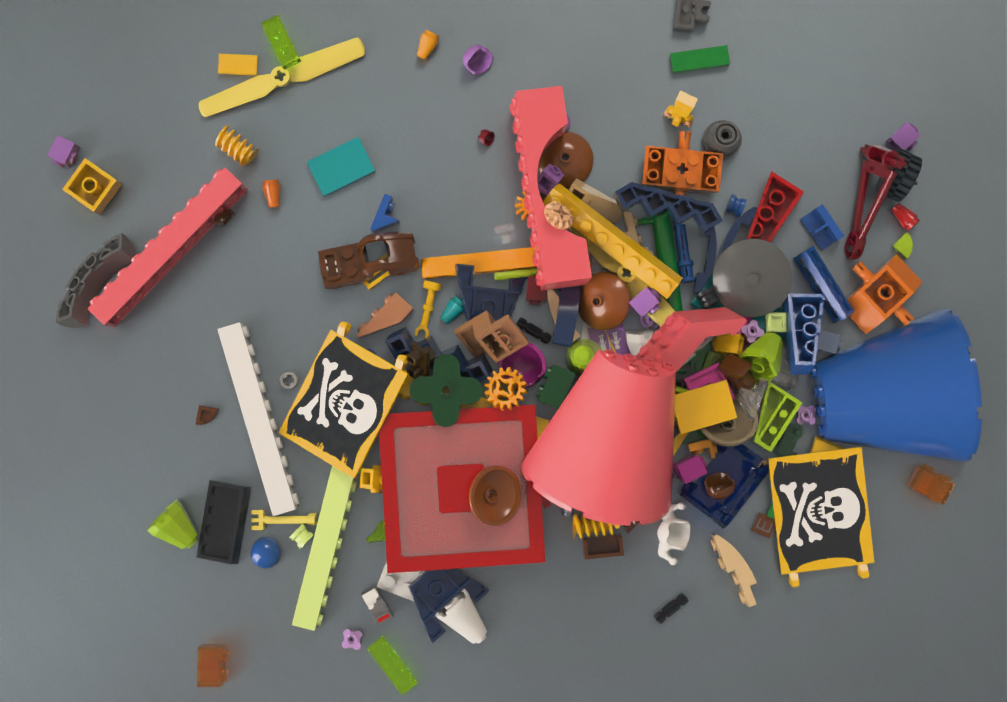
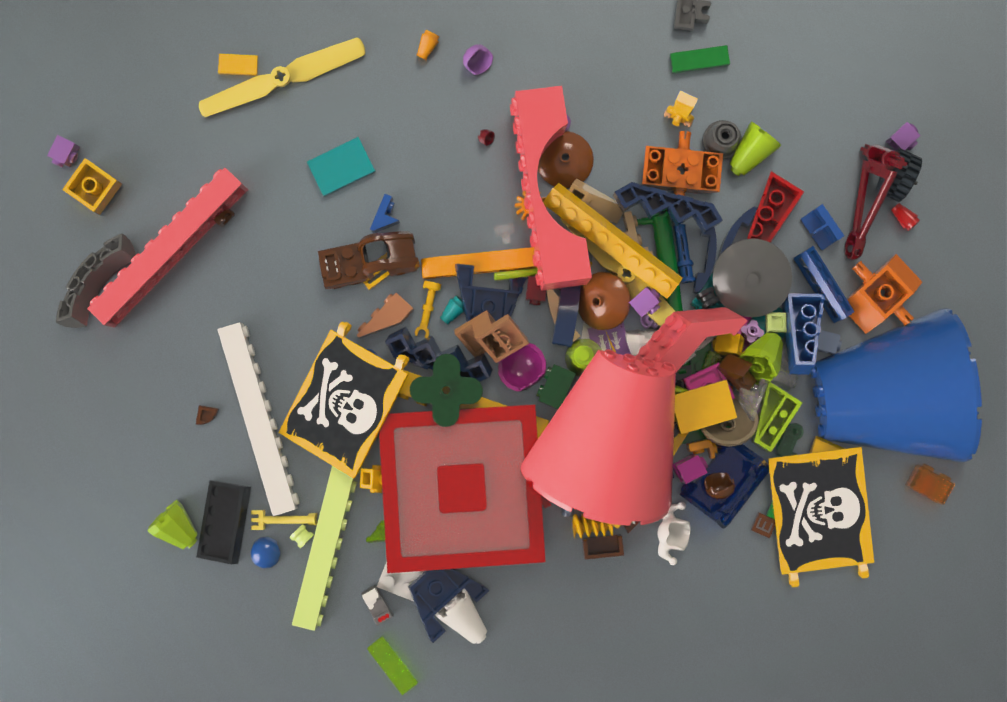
(211, 665): clear orange brick -> none
(235, 147): yellow piece -> none
(272, 192): orange cone -> none
(280, 42): clear neon green tile -> none
(285, 375): light grey bush -> none
(356, 635): lavender plate -> none
(419, 360): dark brown hips -> none
(503, 495): dark orange dish -> none
(511, 383): light orange gear -> none
(533, 330): black axle -> none
(549, 178): medium lavender brick -> none
(555, 218): light nougat gear -> none
(671, 608): black axle -> none
(730, 561): tan slope -> none
(736, 205): blue wheel -> none
(753, 149): none -> lime cone
(809, 419): lavender plate -> none
(904, 245): lime tile -> none

